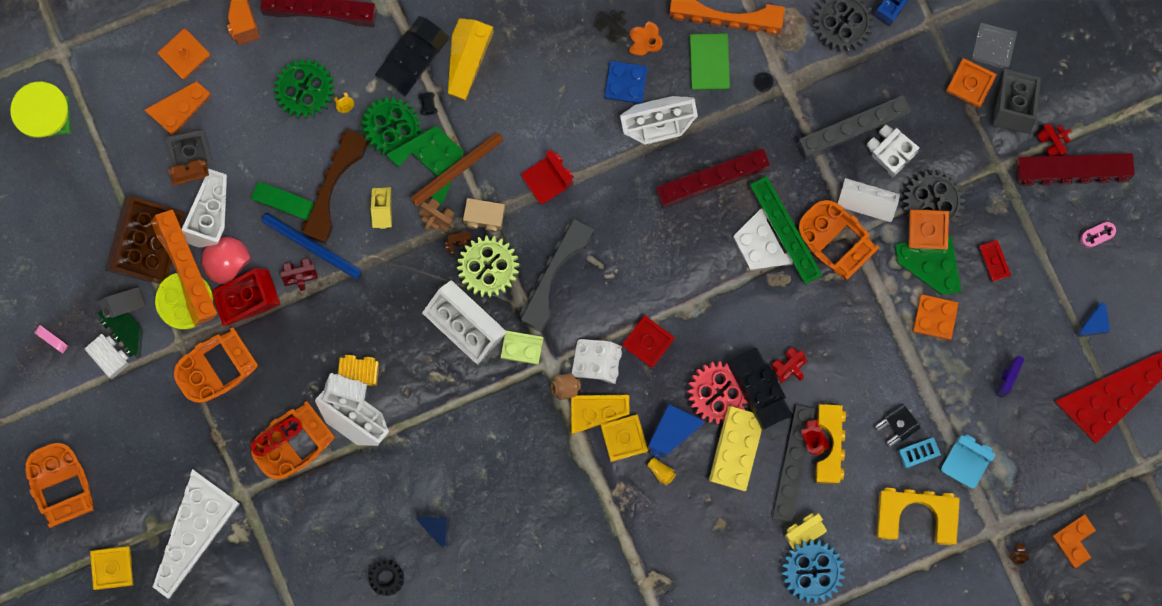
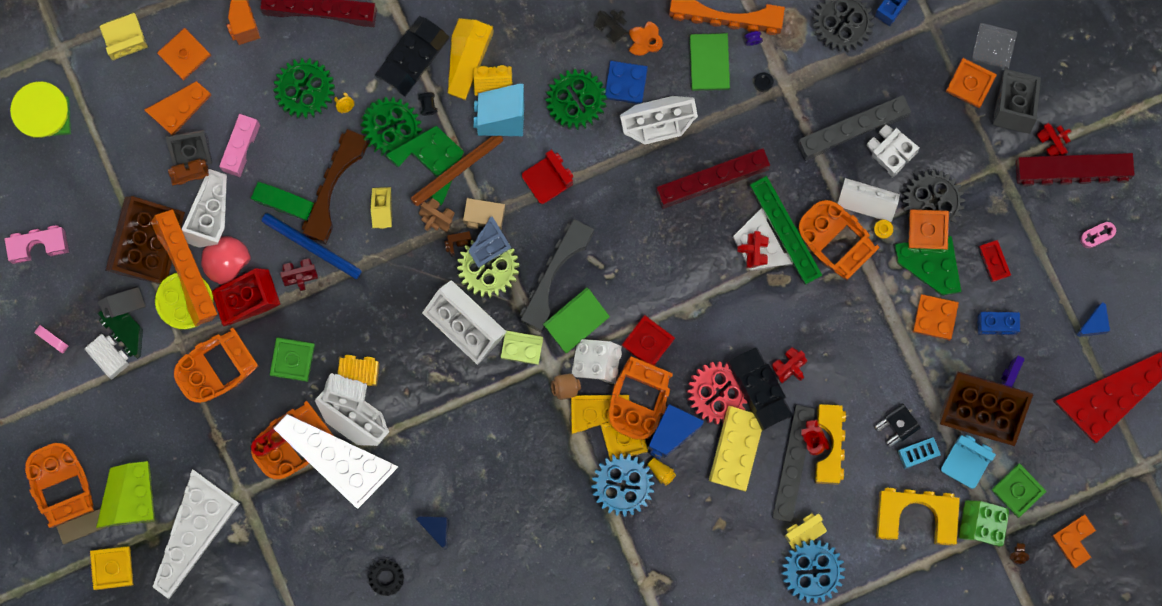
(20, 246): none -> bright pink arch
(79, 527): none -> dark tan tile
(123, 36): none -> light yellow bracket
(127, 496): none -> lime wedge
(241, 137): none -> bright pink arch
(292, 359): none -> bright green tile
(345, 466): none -> white wing
(489, 244): none -> sand blue wing
(491, 78): none -> yellow brick
(500, 111): none -> medium azure slope
(561, 108): none -> green gear
(576, 320): none -> bright green tile
(619, 502): none -> dark azure gear
(633, 419): none -> orange slope
(752, 249): none -> red hips
(753, 38): none -> dark purple bush
(883, 229): none -> yellow plate
(984, 522): none -> bright green bracket
(985, 408): none -> reddish brown slope
(998, 323): none -> blue brick
(1018, 490): none -> bright green tile

